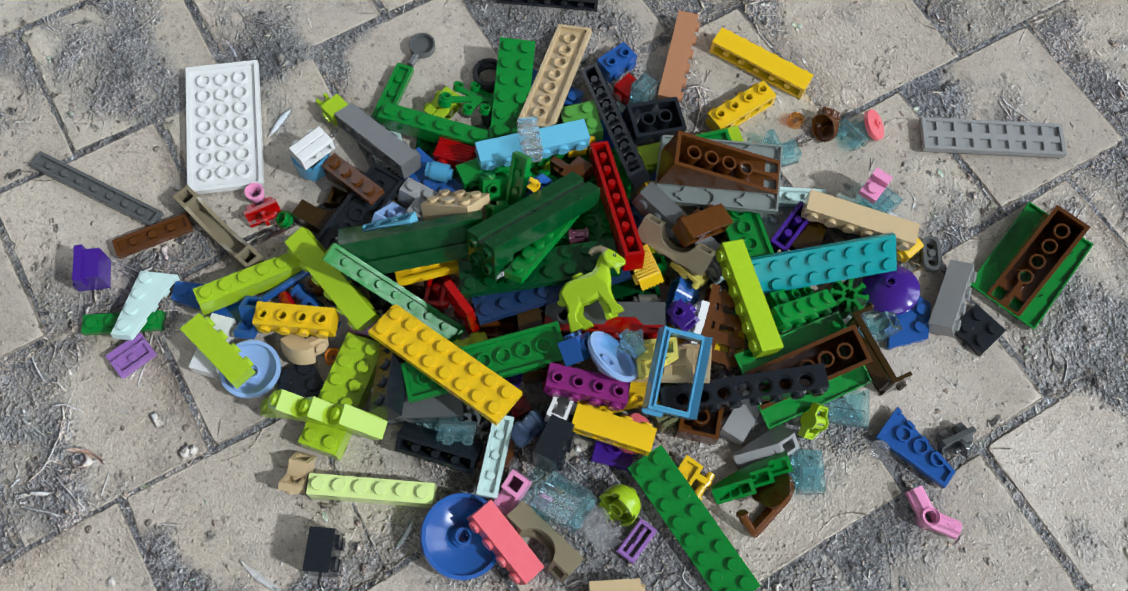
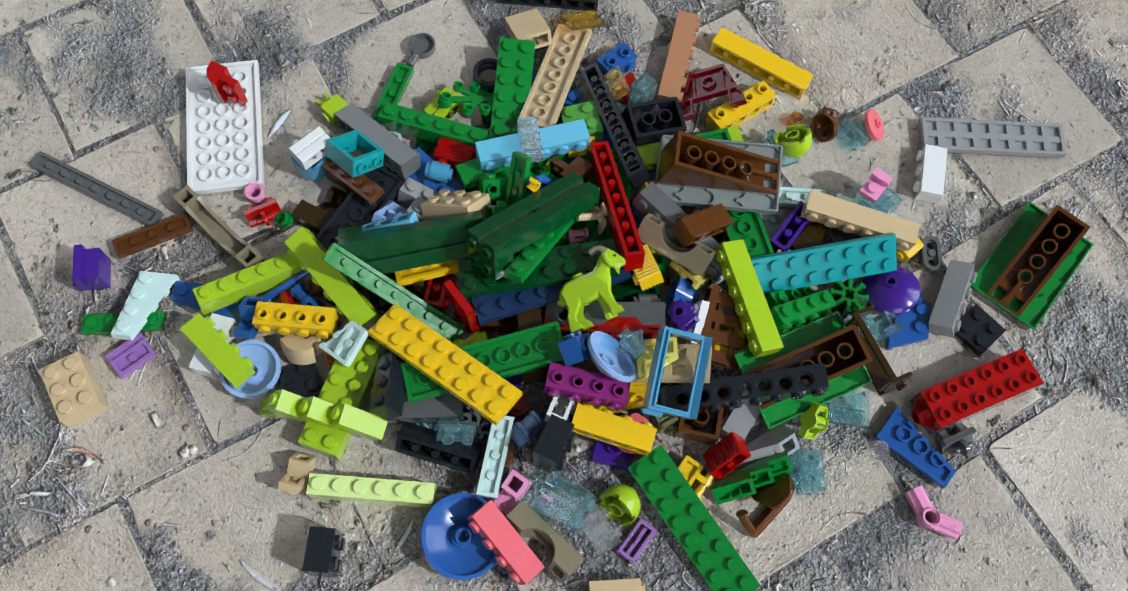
(73, 389): none -> tan brick
(224, 85): none -> red brick
(340, 146): none -> teal window
(346, 343): none -> light aqua wing
(529, 26): none -> tan brick
(582, 20): none -> clear yellow slope
(596, 214): none -> tan plant
(617, 83): none -> clear yellow plate
(709, 84): none -> dark red wing
(726, 455): none -> red brick
(795, 140): none -> lime cylinder
(930, 173): none -> white brick
(975, 392): none -> red piece

